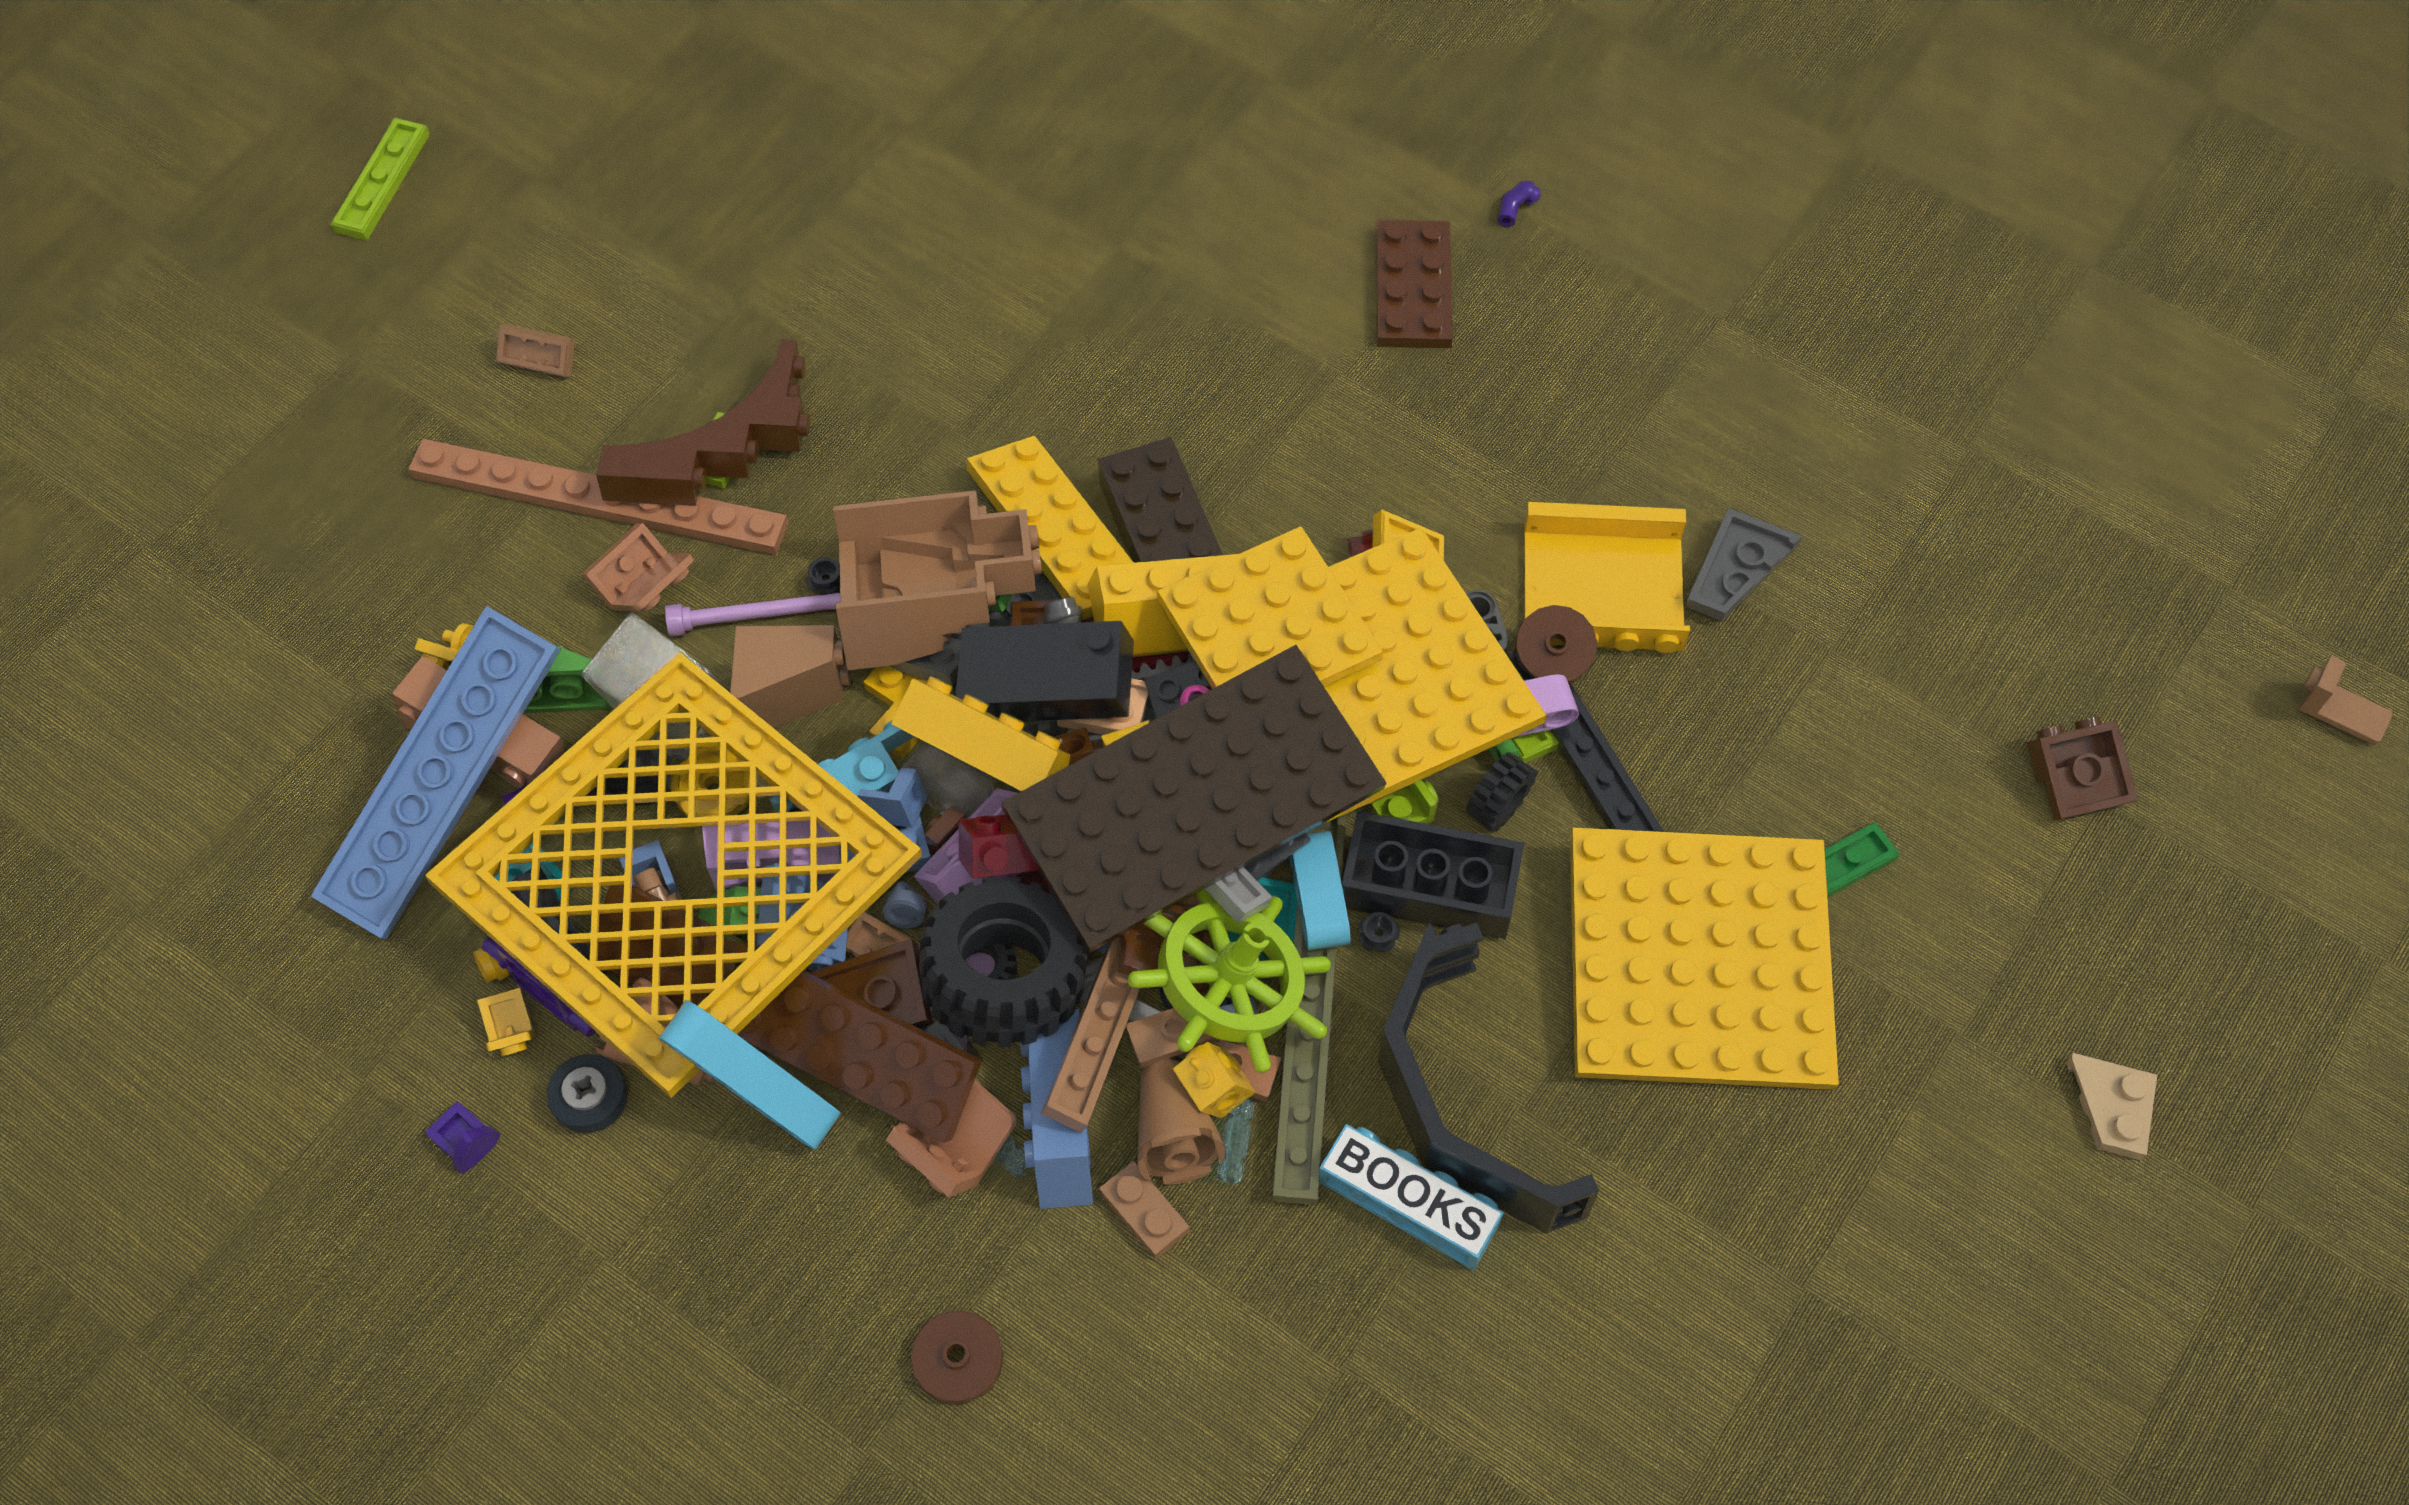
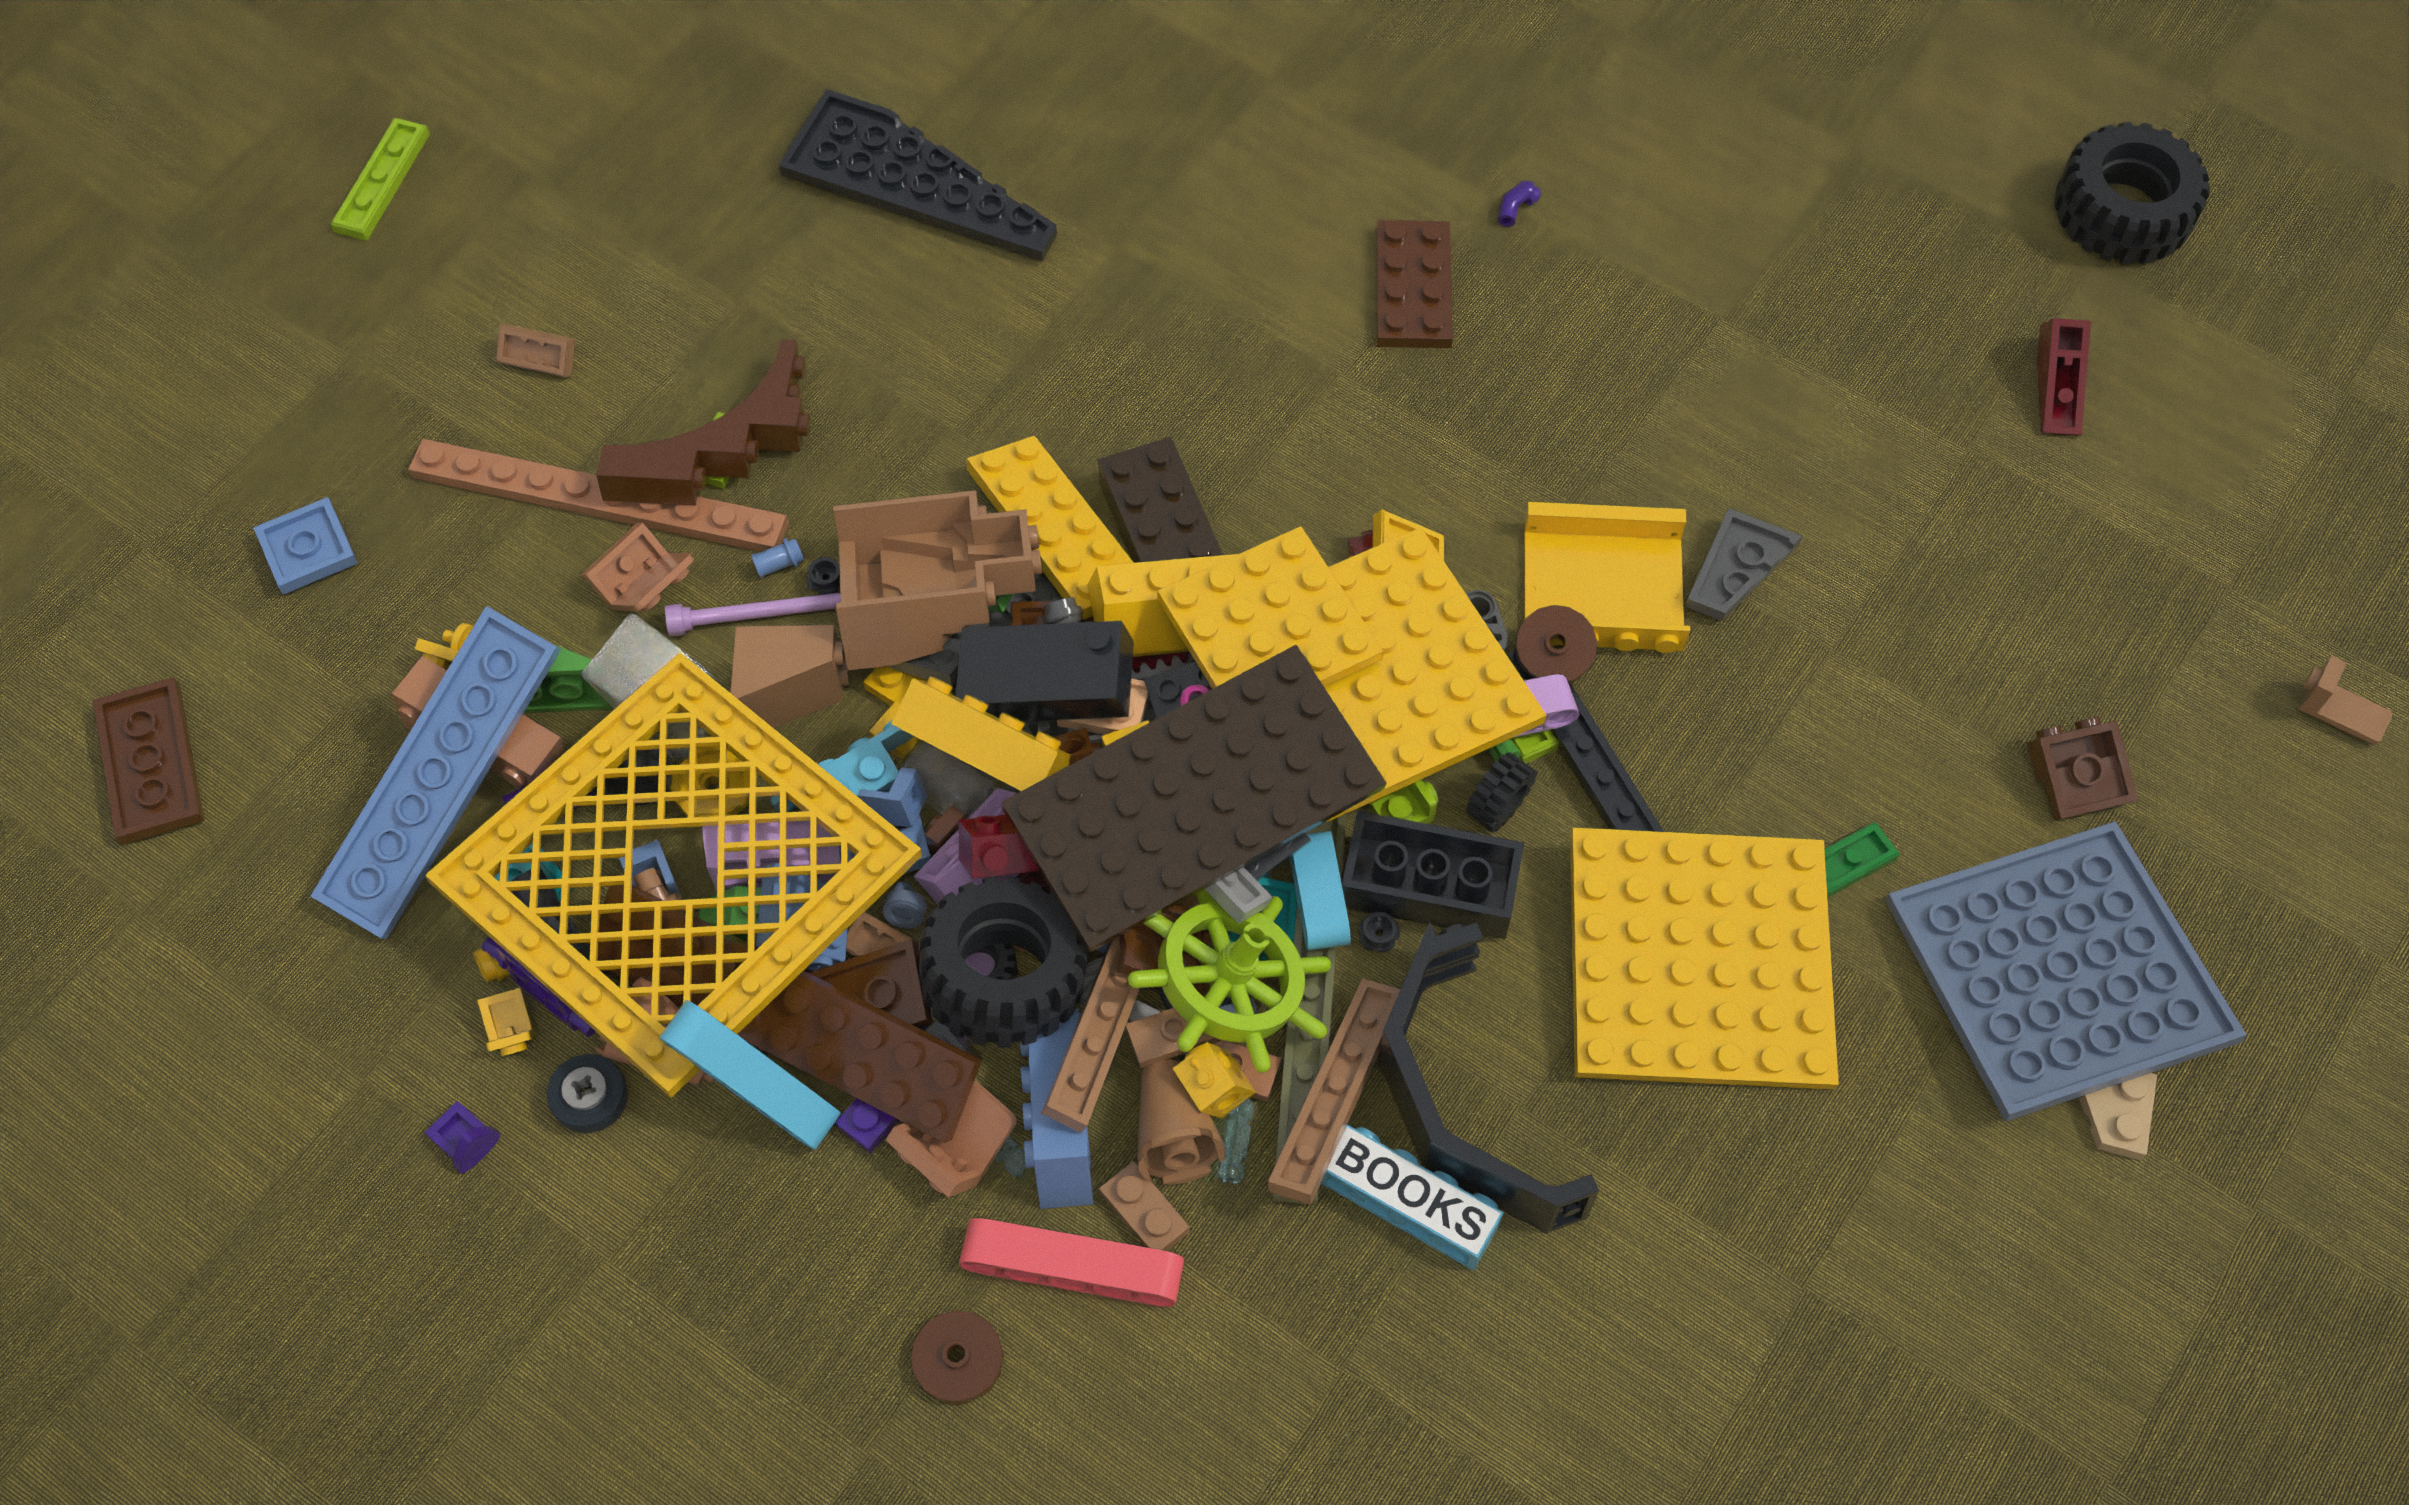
(148, 761): none -> reddish brown plate
(305, 545): none -> medium blue plate
(778, 557): none -> medium blue pin
(865, 1125): none -> dark purple plate
(885, 163): none -> black wing
(1072, 1262): none -> coral beam
(1333, 1094): none -> medium nougat plate
(2063, 374): none -> dark red slope
(2063, 970): none -> sand blue plate
(2141, 159): none -> black tyre

